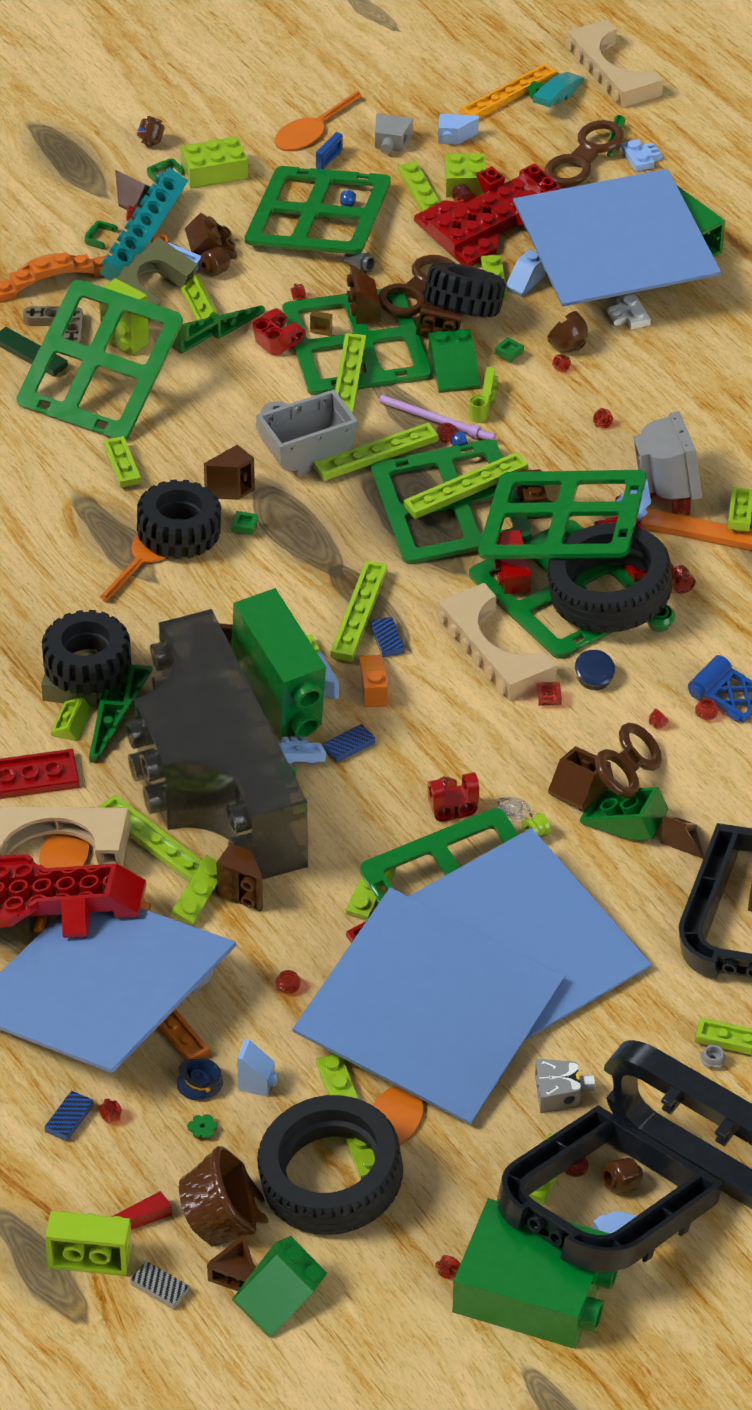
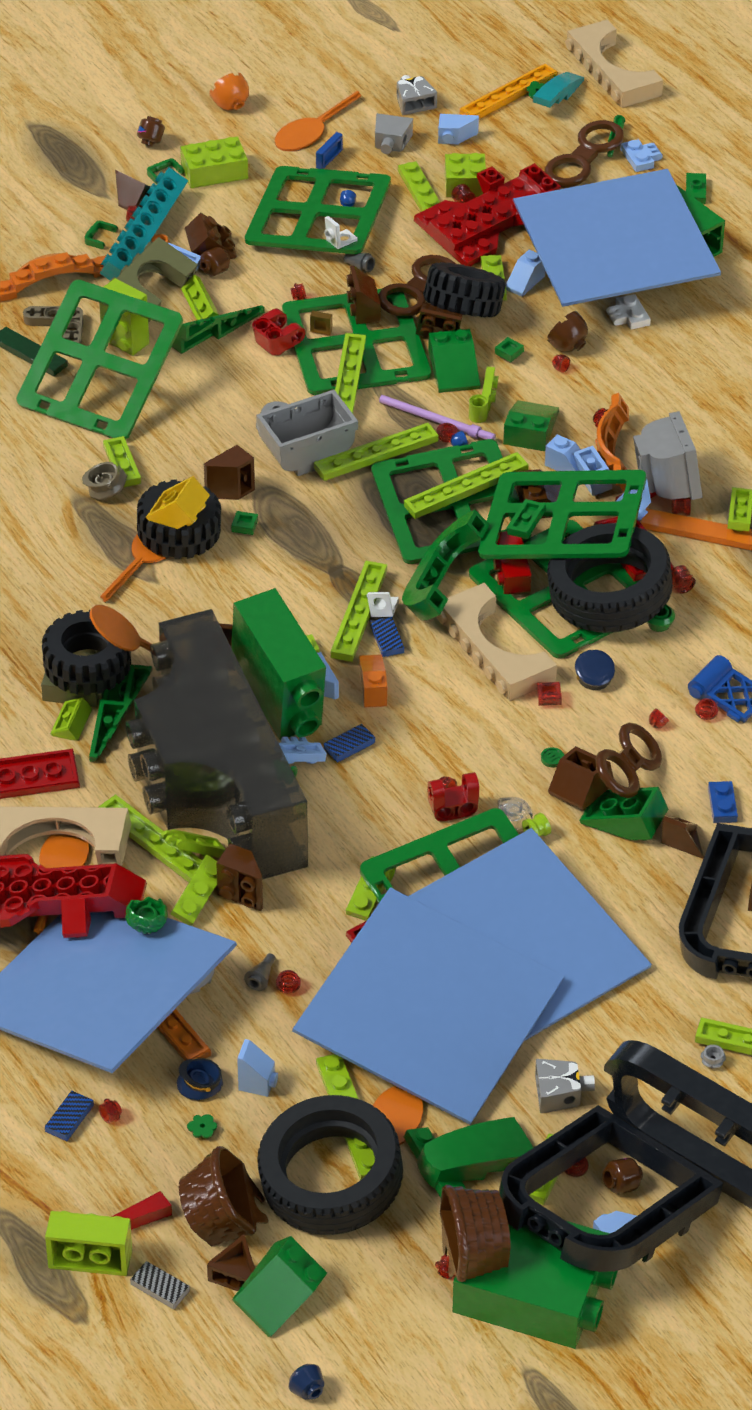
(104, 480): none -> dark tan hat
(116, 628): none -> orange piece
(146, 915): none -> green hair
(179, 504): none -> yellow slope
(192, 842): none -> lime hinge
(230, 92): none -> orange cylinder
(258, 976): none -> flat silver cone
(307, 1381): none -> dark blue cone
(333, 234): none -> white bracket
(384, 604): none -> white bracket
(415, 95): none -> light grey torso
(422, 590): none -> green arch
(467, 1152): none -> green slope
(474, 1231): none -> reddish brown piece
(526, 519): none -> green plate
(529, 425): none -> green slope
(551, 756): none -> green piece
(560, 454): none -> light blue slope
(588, 460): none -> light blue slope
(608, 432): none -> orange piece
(696, 186): none -> green plate
(722, 802): none -> blue plate

